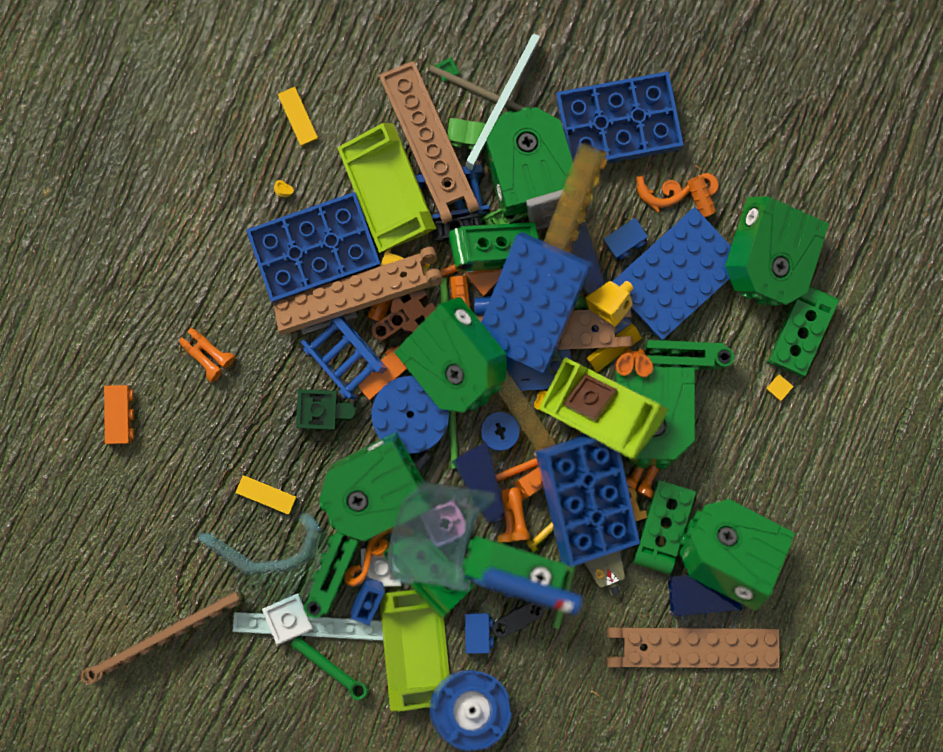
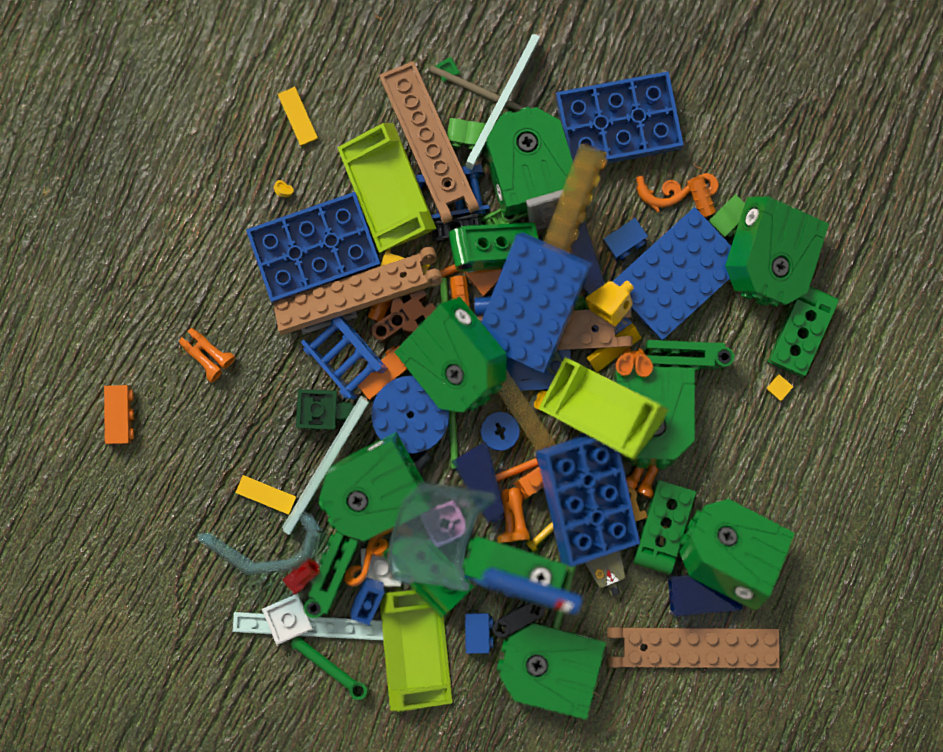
(161, 638): medium nougat hinge -> none
(298, 578): none -> red piece
(325, 464): none -> light aqua tile
(488, 713): blue piece -> none
(566, 670): none -> green piece
(591, 398): reddish brown tile -> none
(728, 217): none -> bright green brick

